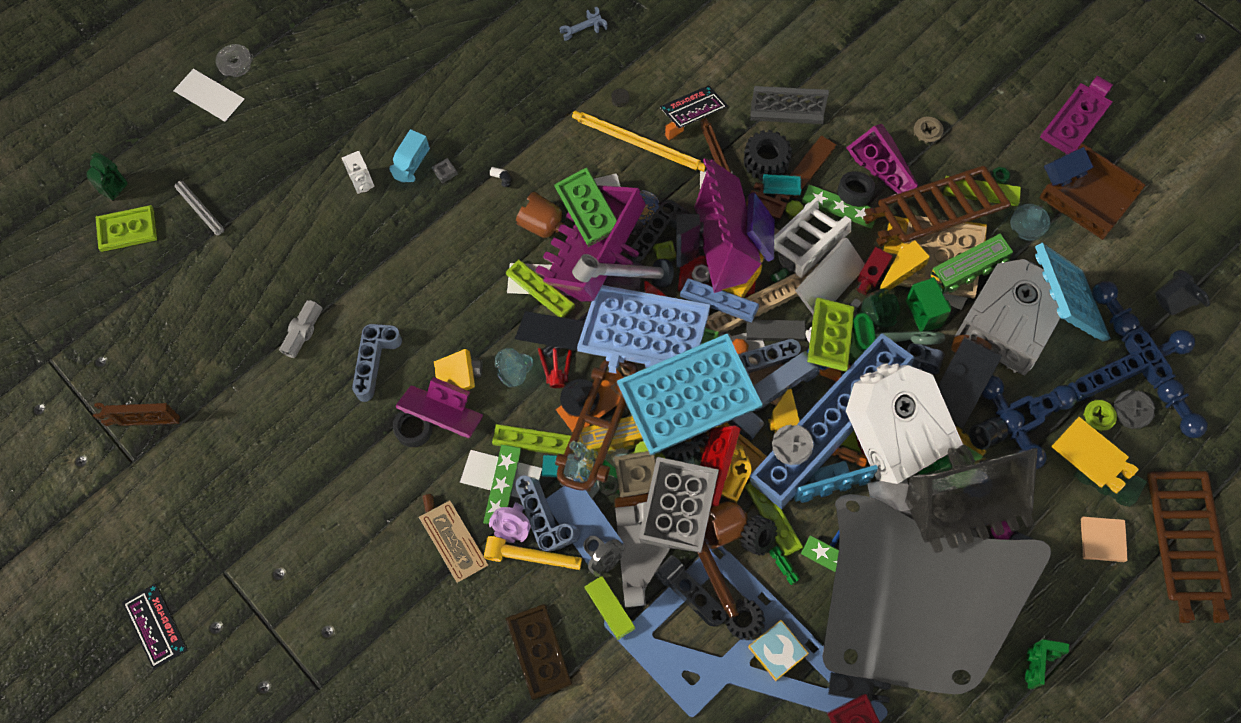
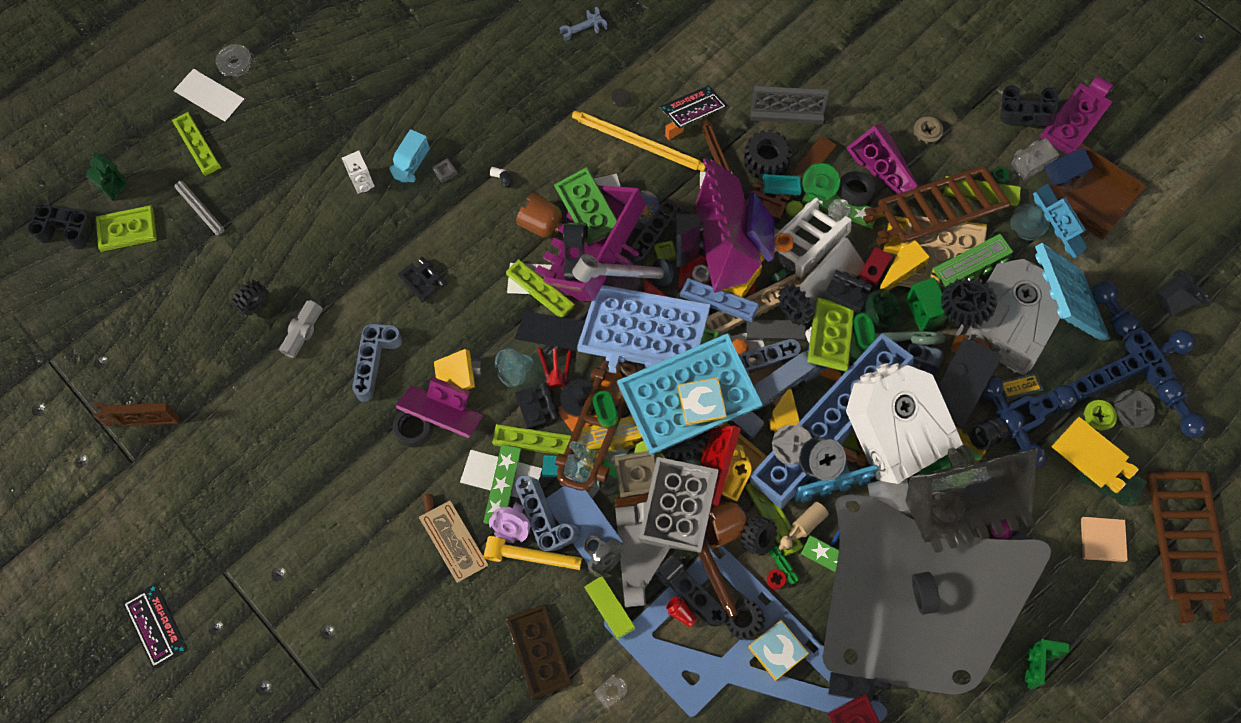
(73, 222): none -> black beam
(196, 144): none -> lime tile
(250, 298): none -> black tyre
(418, 283): none -> black plate
(531, 409): none -> black plate
(574, 236): none -> black beam
(605, 408): none -> green tile
(609, 702): none -> clear brick
(679, 610): none -> red cone
(701, 401): none -> tile
(773, 585): none -> red bush
(783, 242): none -> orange tile
(795, 305): none -> black gear
(805, 524): none -> tan wheel
(815, 451): none -> piece
(821, 181): none -> green tile
(839, 209): none -> clear gear
(845, 295): none -> black plate
(925, 593): none -> black tyre
(966, 309): none -> black gear
(1022, 387): none -> tile
(1028, 111): none -> black beam
(1032, 160): none -> clear brick
(1063, 218): none -> dark azure bracket

